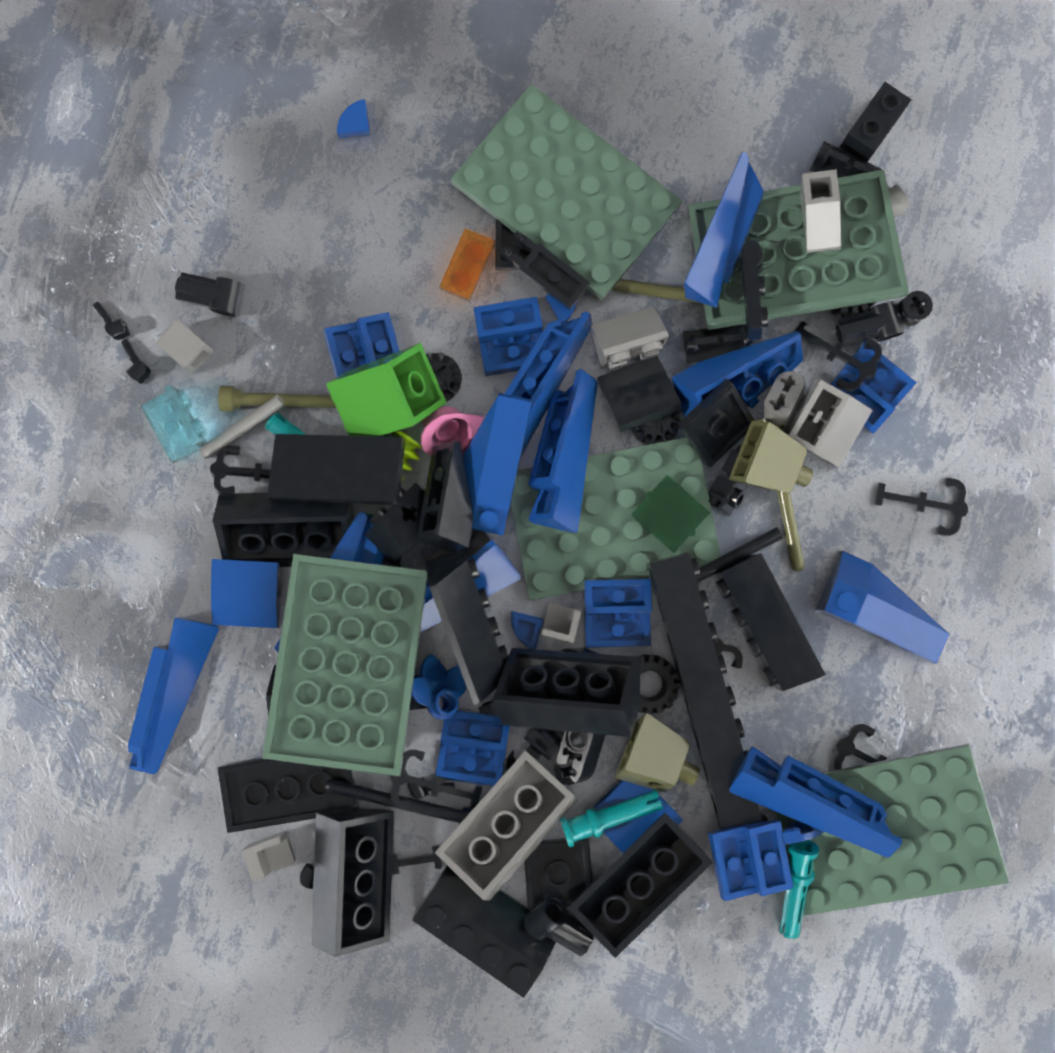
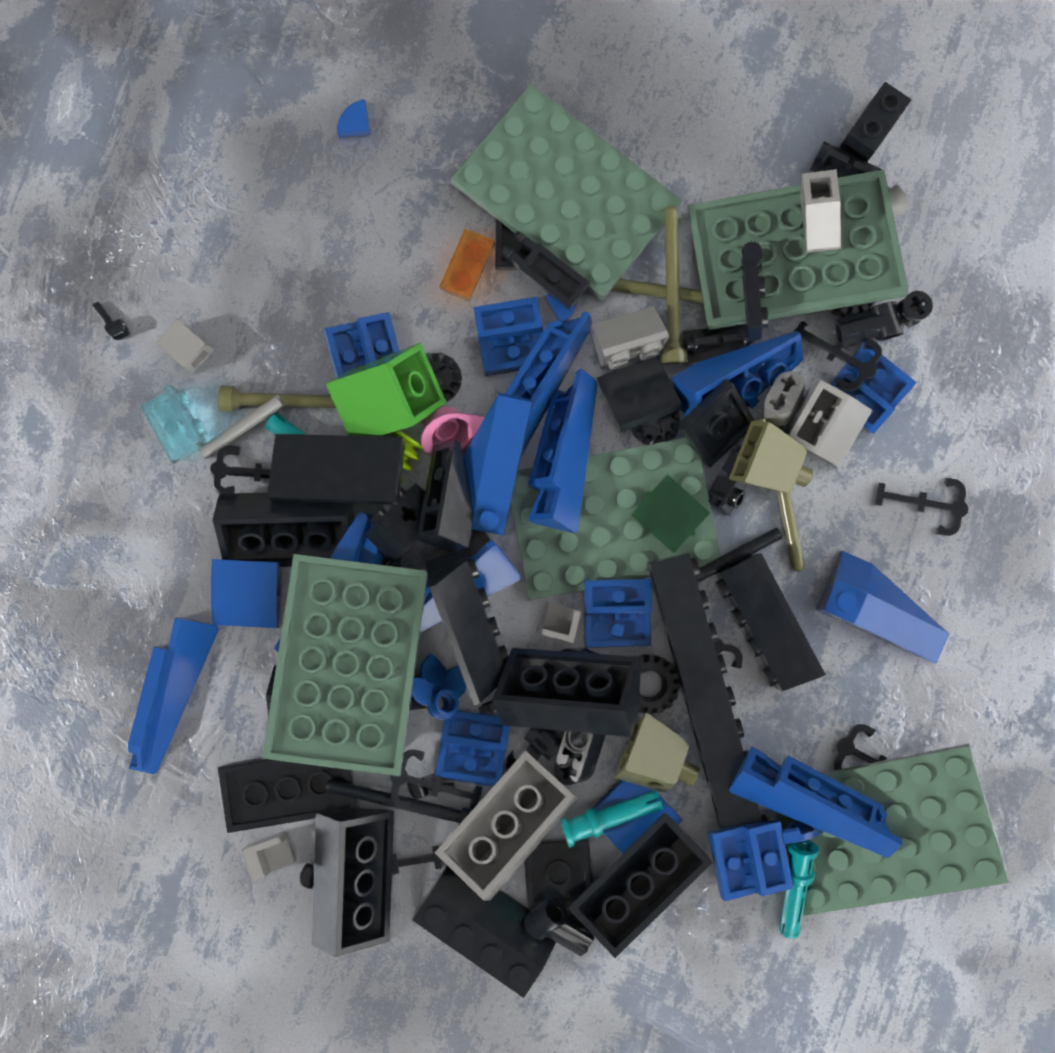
(138, 371): black hand -> none
(218, 295): black piece -> none
(526, 628): blue tile -> none
(673, 350): none -> olive piece
(725, 235): blue wedge -> none

